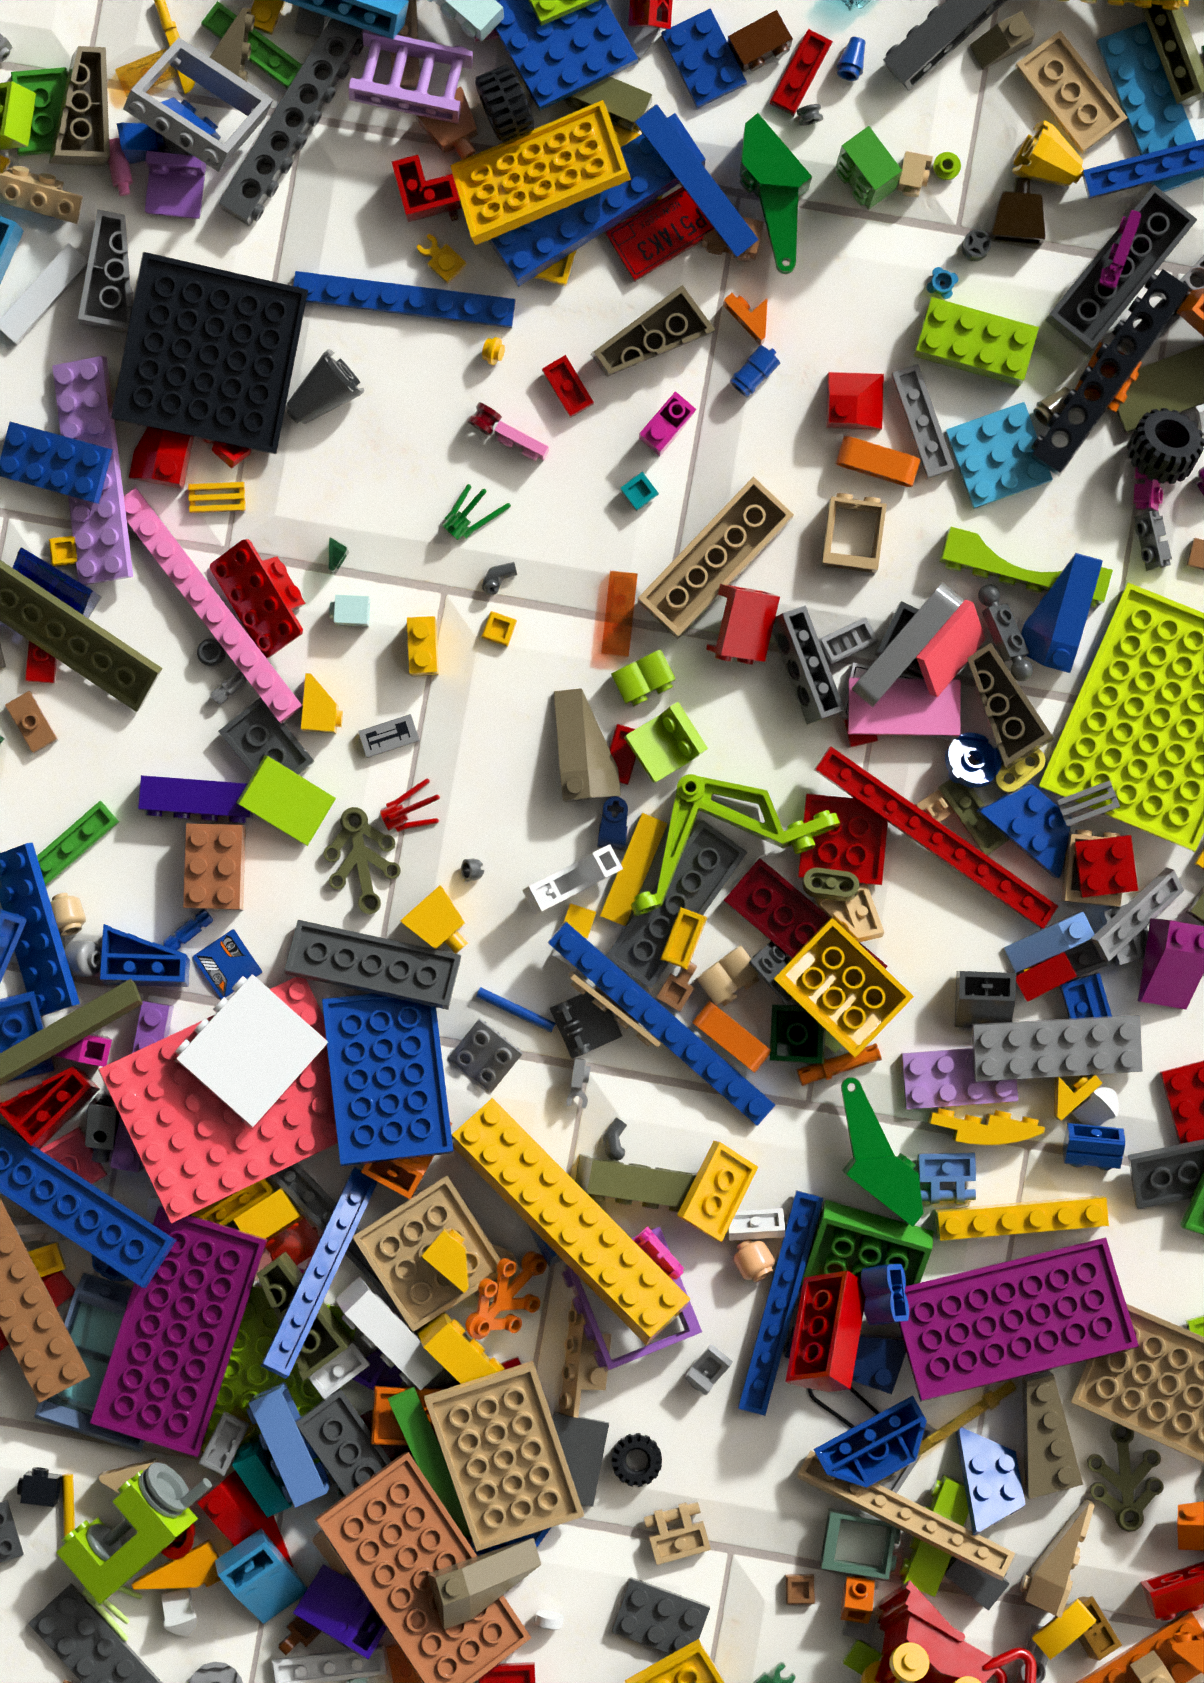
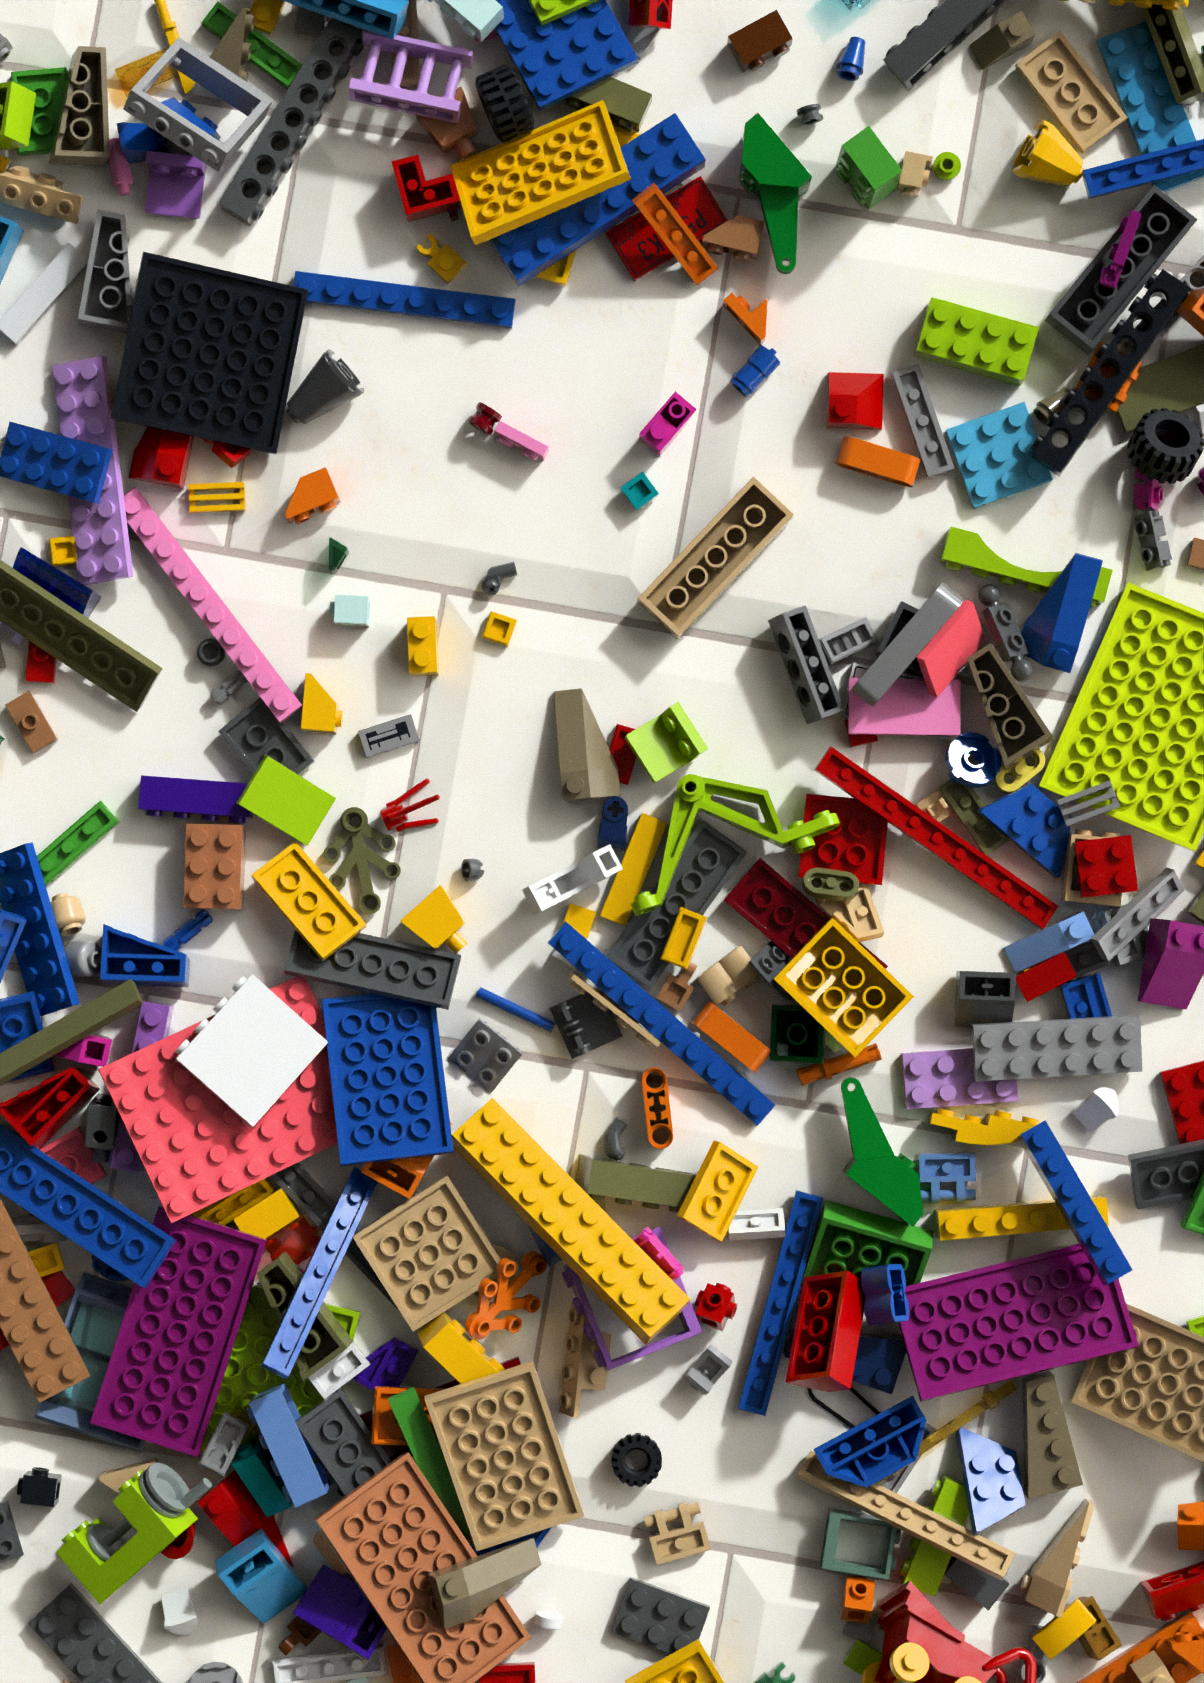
(68, 1503): yellow bar -> none
(113, 1609): yellowish green plant -> none
(187, 1572): light orange slope -> none
(226, 963): blue sticker -> none
(260, 596): red bracket -> none
(308, 901): none -> yellow plate
(312, 494): none -> orange slope
(388, 1333): white wedge -> none
(449, 1258): yellow slope -> none
(457, 523): green plant -> none
(493, 350): yellow plate -> none
(567, 386): red plate -> none
(579, 1076): light grey plate -> none
(583, 1448): dark grey tile -> none
(619, 613): clear orange plate -> none
(643, 677): lime brick -> none
(659, 330): dark tan wedge -> none
(665, 1113): none -> orange beam
(675, 233): none -> orange plate
(696, 180): blue tile -> none
(703, 58): blue plate -> none
(715, 1306): none -> red brick
(745, 624): red panel -> none
(754, 1260): light nougat head -> none
(799, 1589): medium nougat tile -> none
(801, 72): red tile -> none
(852, 562): tan window -> none
(942, 275): dark azure plate -> none
(980, 241): dark grey wheel -> none
(1019, 216): dark brown torso -> none
(1067, 1100): yellow slope -> none
(1074, 1203): none -> blue brick
(1093, 1146): blue brick -> none
(1126, 1481): olive plant -> none

